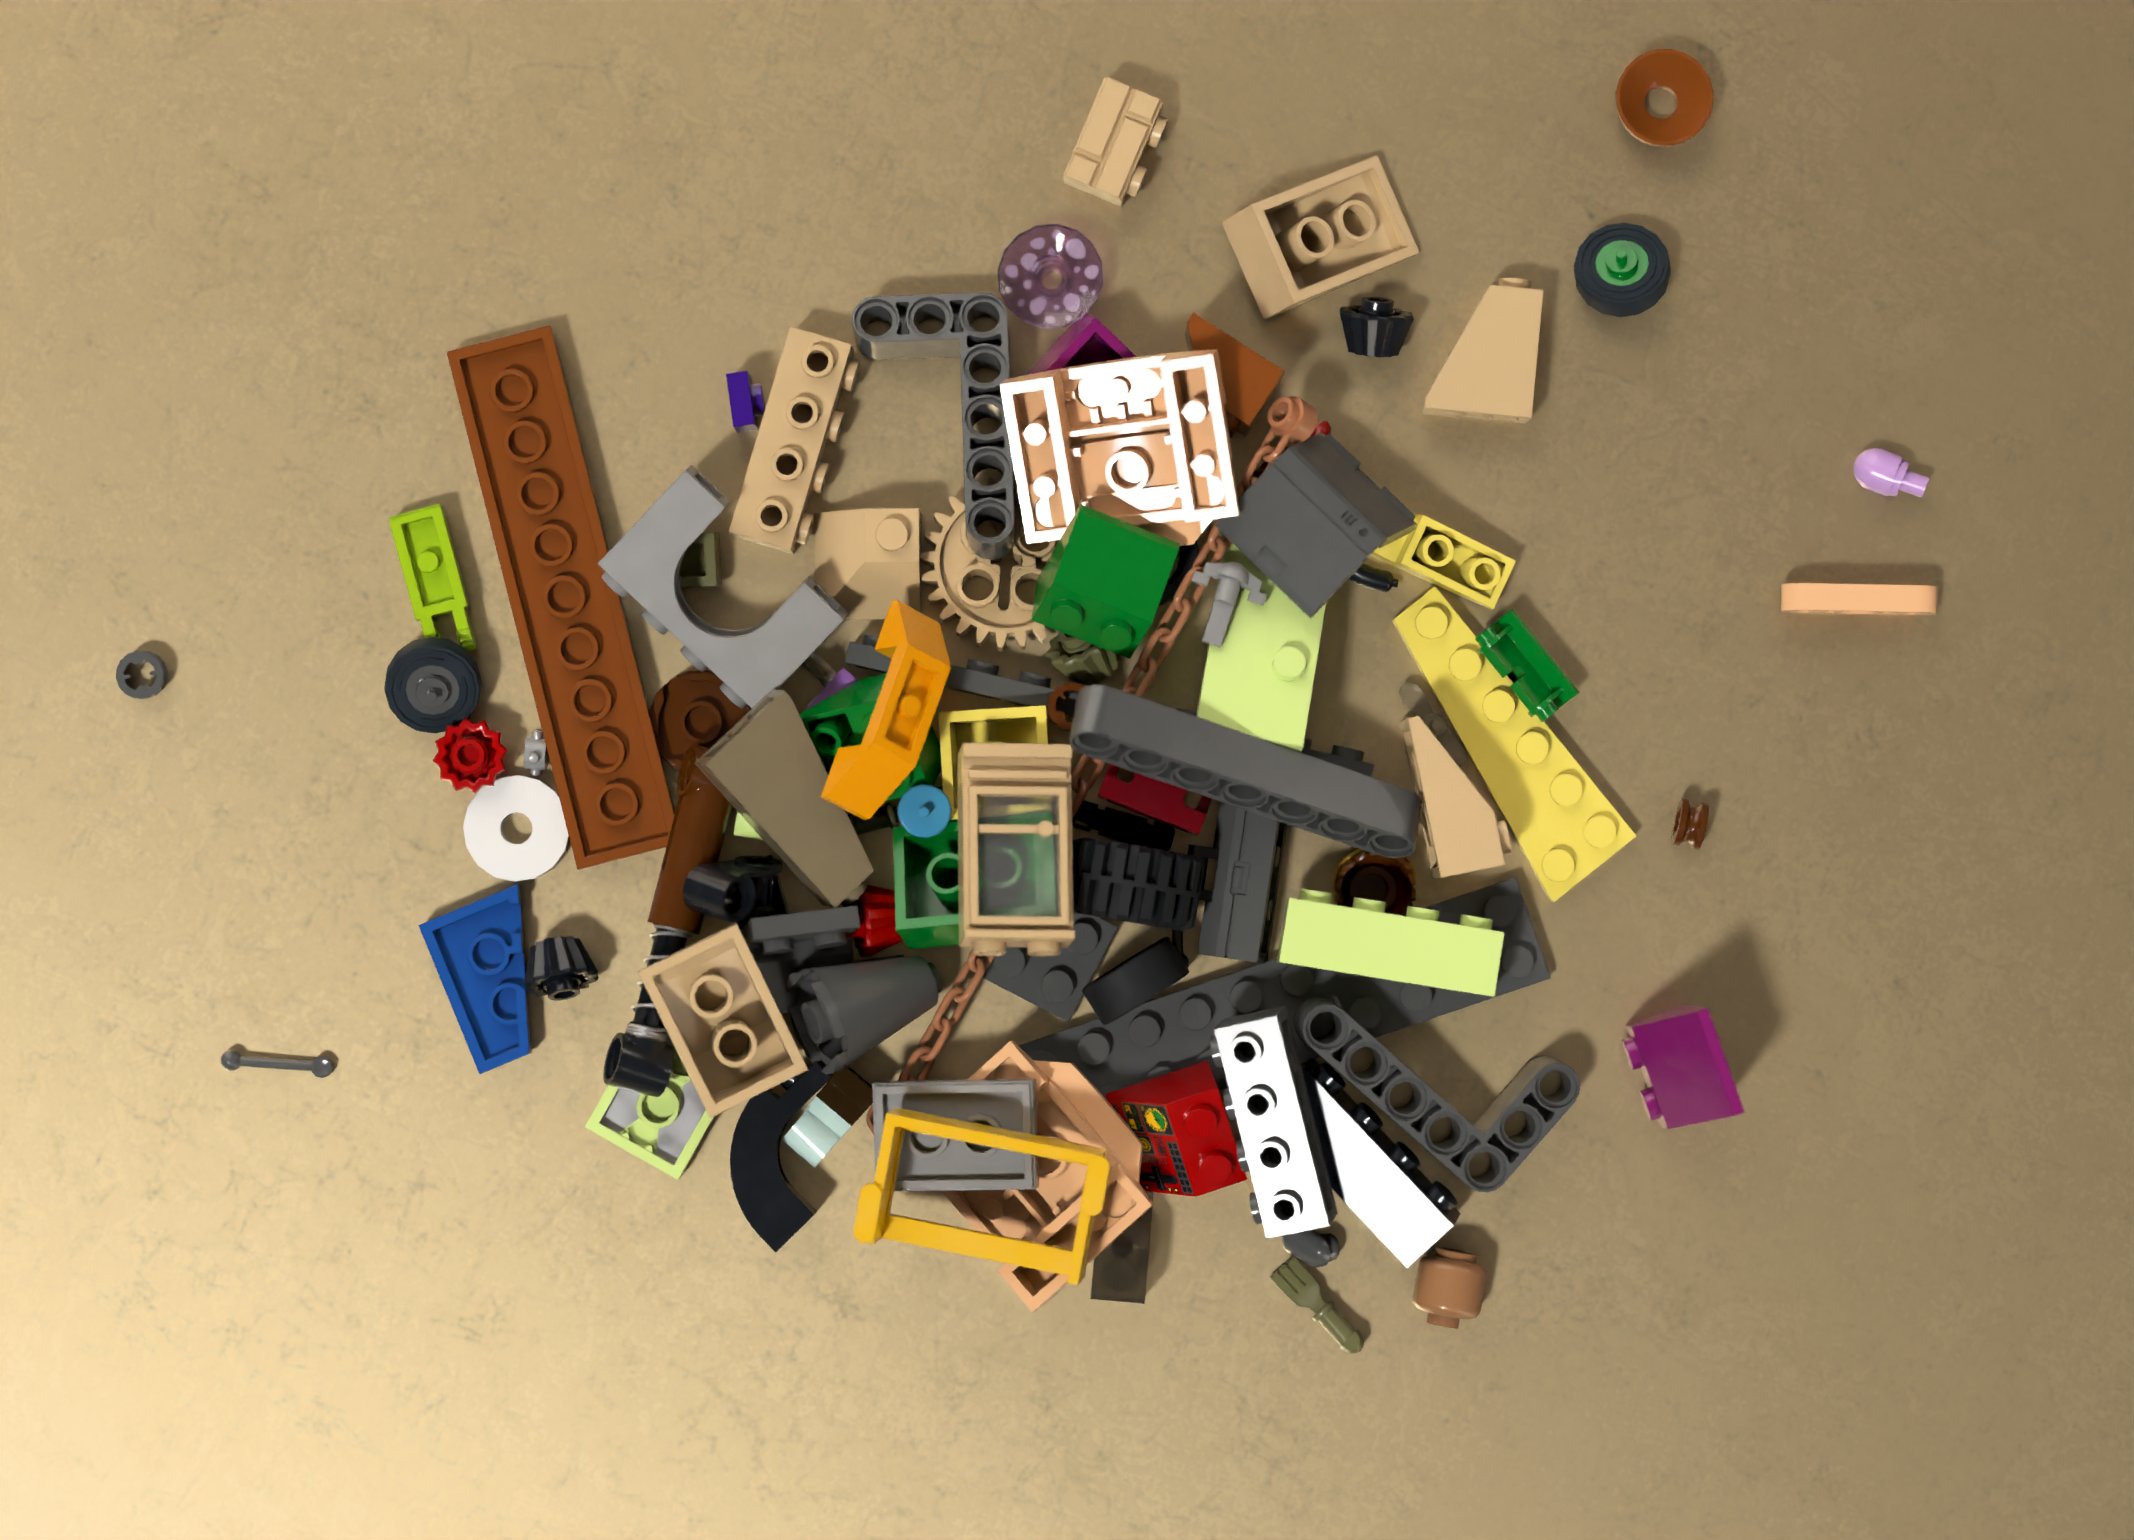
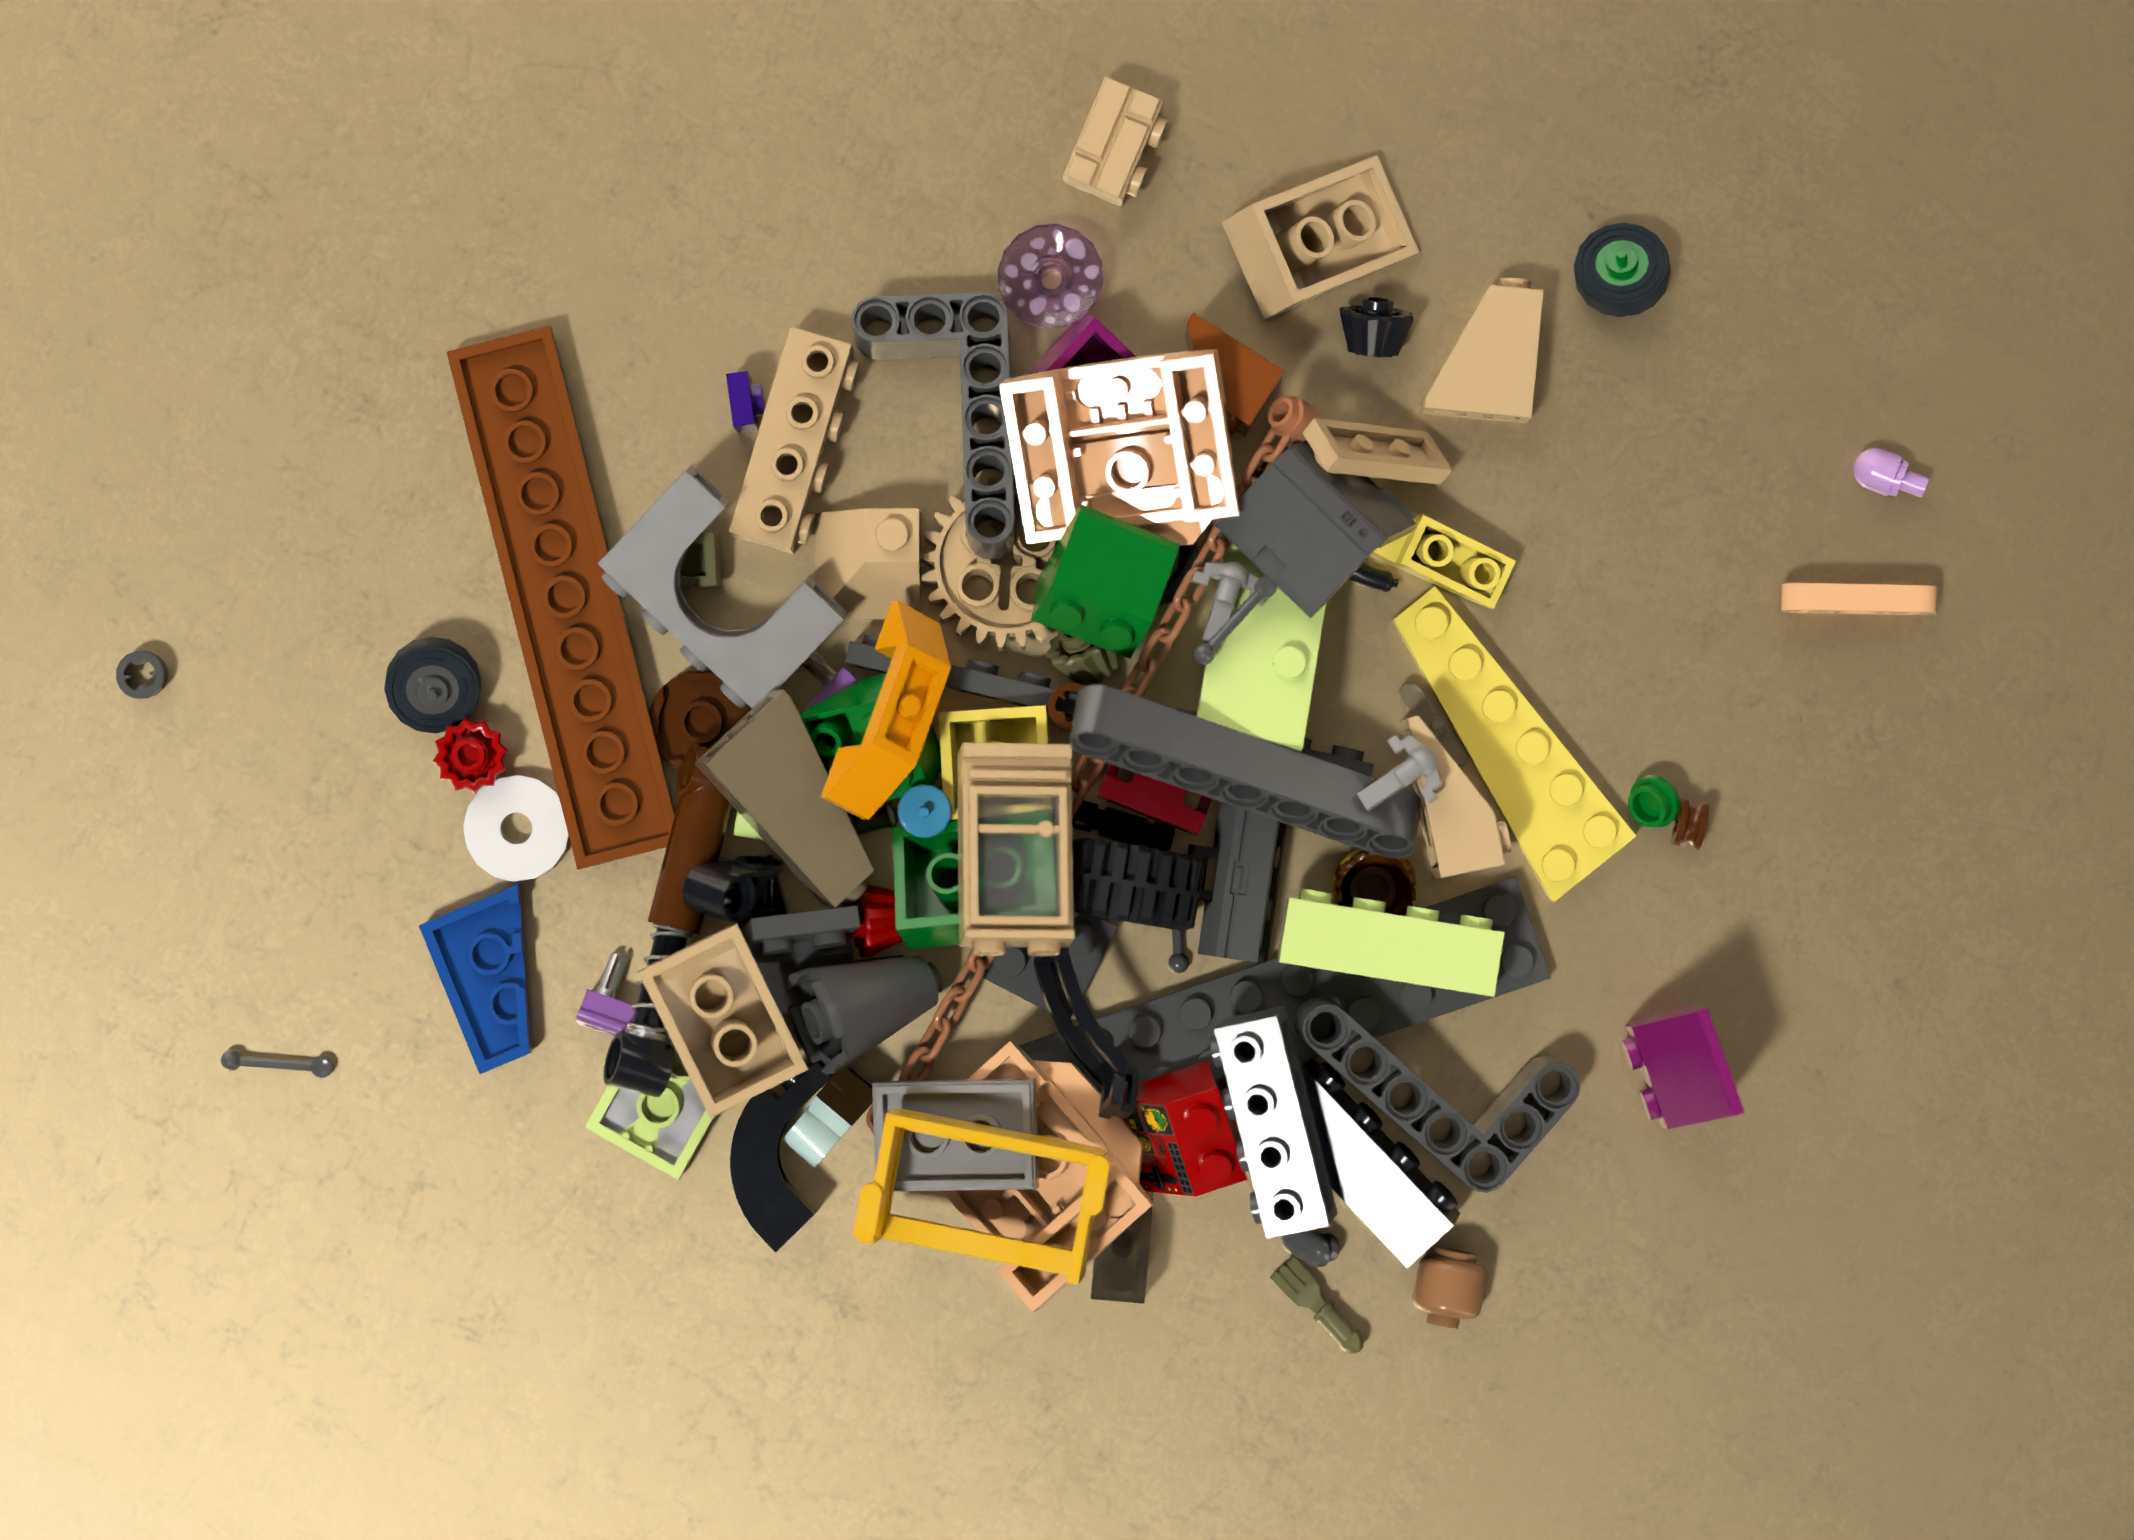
(432, 571): lime hinge -> none
(535, 753): light grey piece -> none
(559, 968): black piece -> none
(600, 1008): none -> medium lavender piece
(1110, 1074): none -> black sword
(1135, 980): black tyre -> none
(1263, 589): none -> dark grey hinge
(1376, 451): none -> tan plate
(1421, 763): none -> light grey piece
(1533, 671): green hinge -> none
(1654, 801): none -> green plate
(1682, 78): dark orange piece -> none

